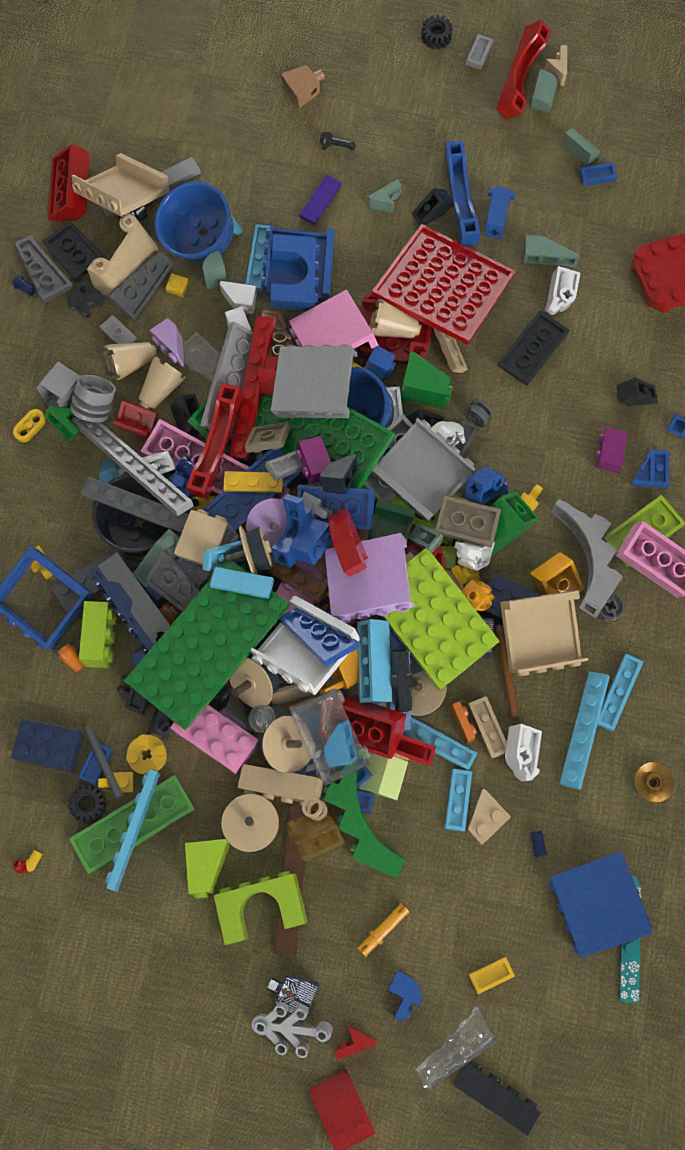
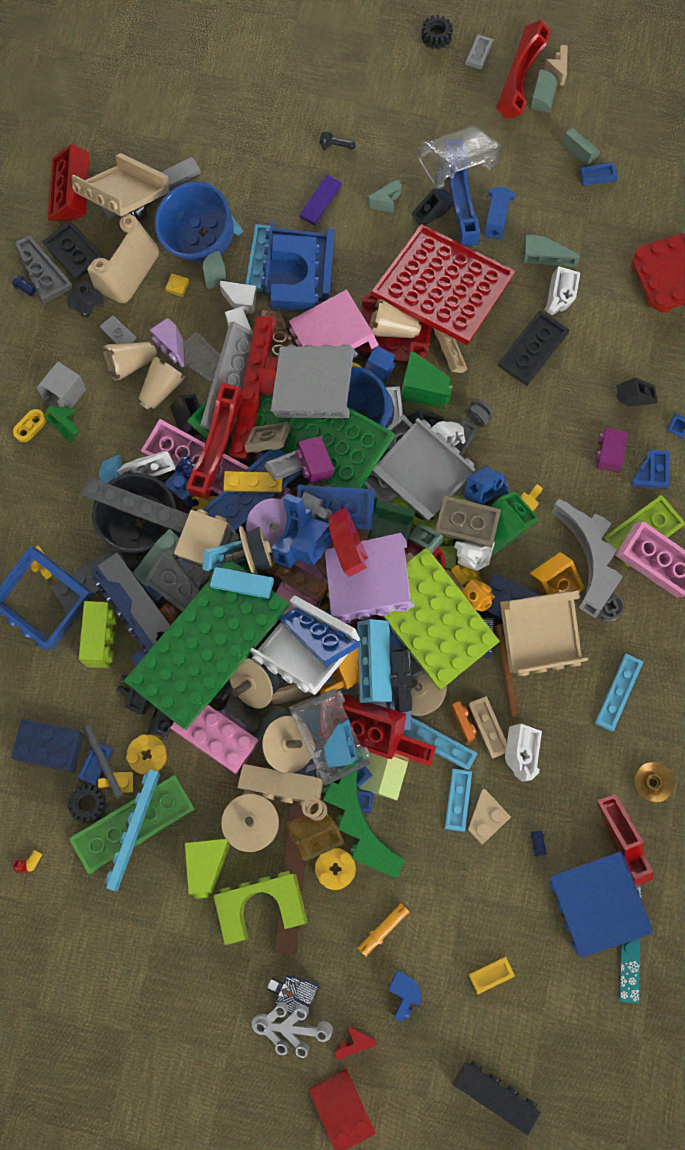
(70, 657): orange cone -> none
(92, 398): light grey wheel -> none
(135, 466): light grey plate -> none
(136, 419): red bracket -> none
(139, 287): dark grey wing -> none
(261, 717): clear piece -> none
(302, 84): medium nougat torso -> none
(339, 475): black slope -> none
(343, 877): none -> yellow plate
(457, 152): none -> clear windscreen
(460, 1048): clear wing -> none
(584, 730): medium azure plate -> none
(625, 838): none -> red slope

